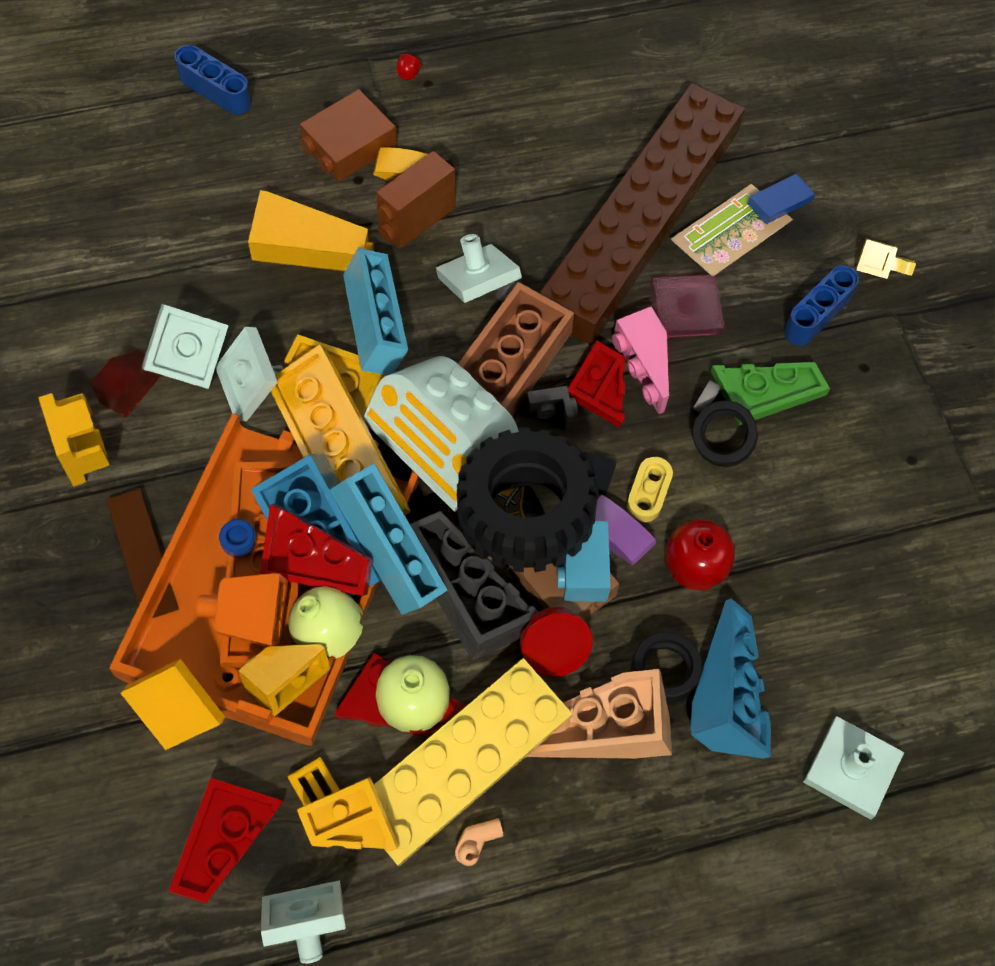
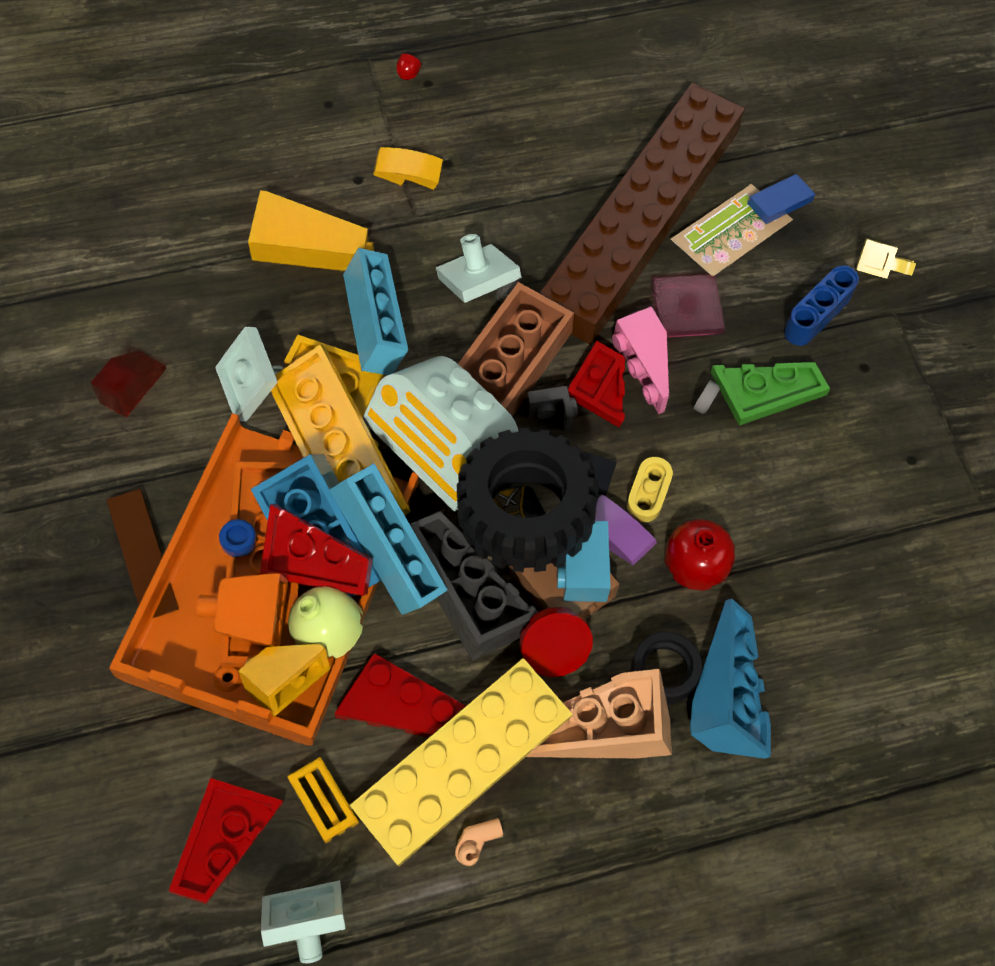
(74, 436): yellow panel -> none
(172, 704): yellow tile -> none
(184, 346): light aqua tile -> none
(213, 79): blue beam -> none
(347, 135): dark orange brick -> none
(349, 819): yellow wing -> none
(412, 693): yellowish green cylinder -> none
(416, 200): dark orange brick -> none
(722, 408): black tyre -> none
(853, 767): light aqua tile -> none

